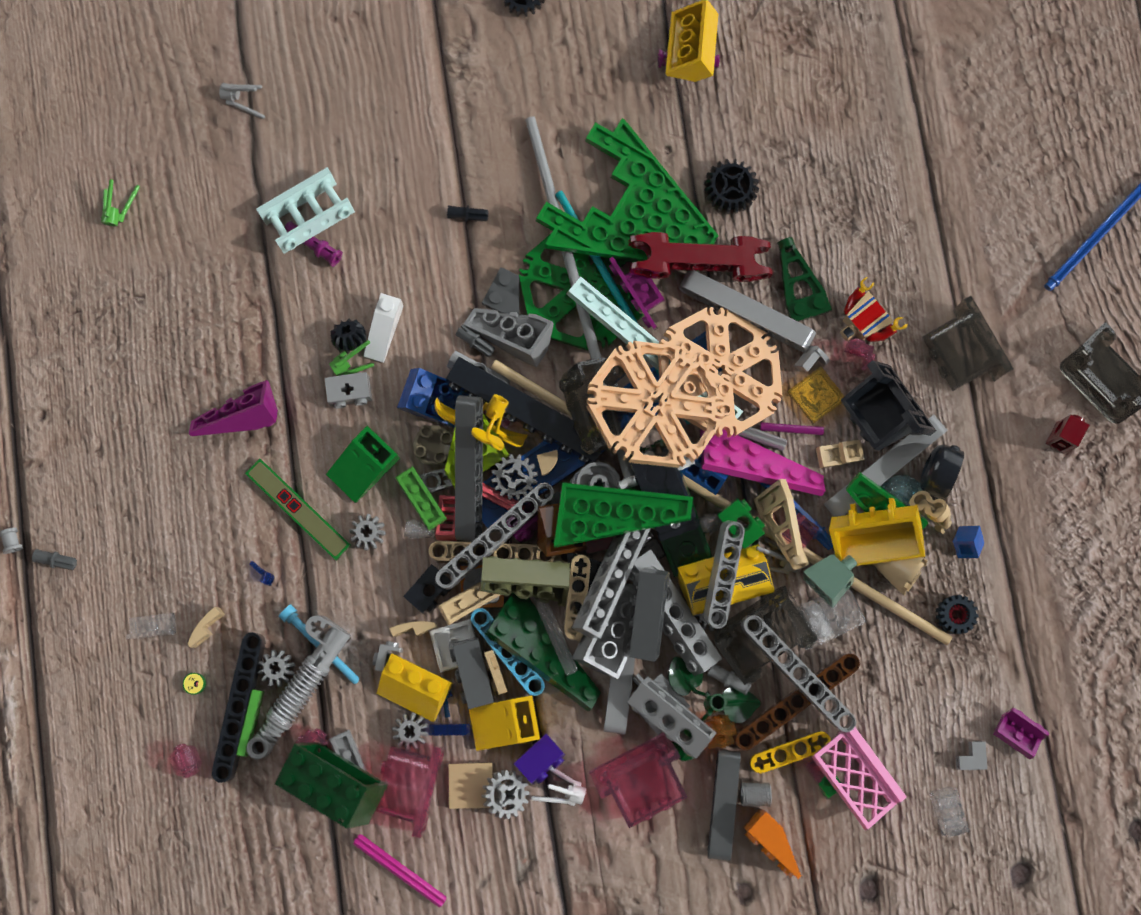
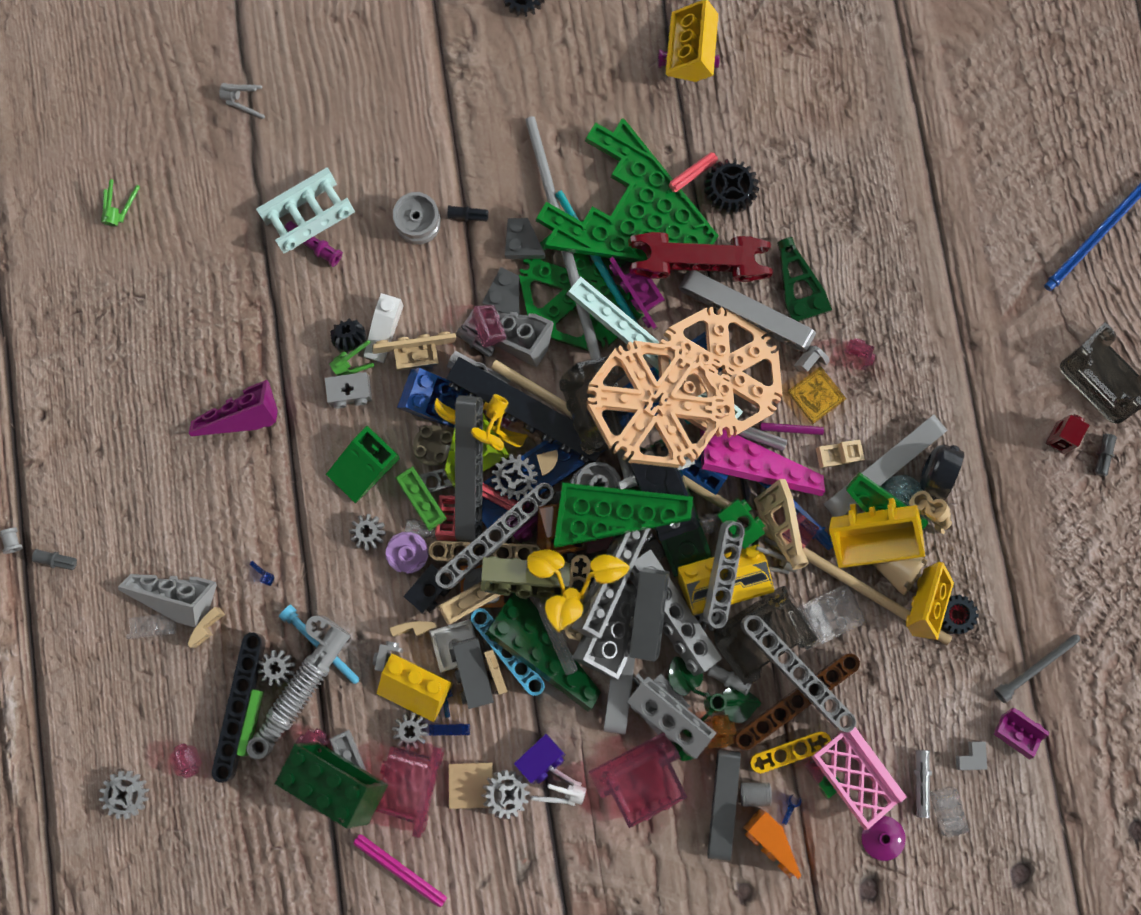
(129, 801): none -> light grey gear
(177, 599): none -> light grey wedge
(194, 683): light yellow tile -> none
(298, 509): olive tile -> none
(407, 552): none -> lavender tile
(414, 352): none -> tan bracket
(415, 206): none -> light grey wheel
(488, 325): none -> clear pink slope
(504, 723): yellow slope -> none
(522, 240): none -> dark grey wing
(567, 609): none -> yellow plant
(693, 172): none -> coral axle
(790, 808): none -> clear blue hand
(831, 578): sand green torso -> none
(867, 318): torso -> none
(873, 836): none -> magenta dish
(885, 408): black windscreen -> none
(923, 783): none -> light grey pin
(930, 602): none -> yellow slope
(966, 347): clear smoke windscreen -> none
(968, 542): blue panel -> none
(1005, 691): none -> dark grey piece
(1105, 454): none -> dark grey axle

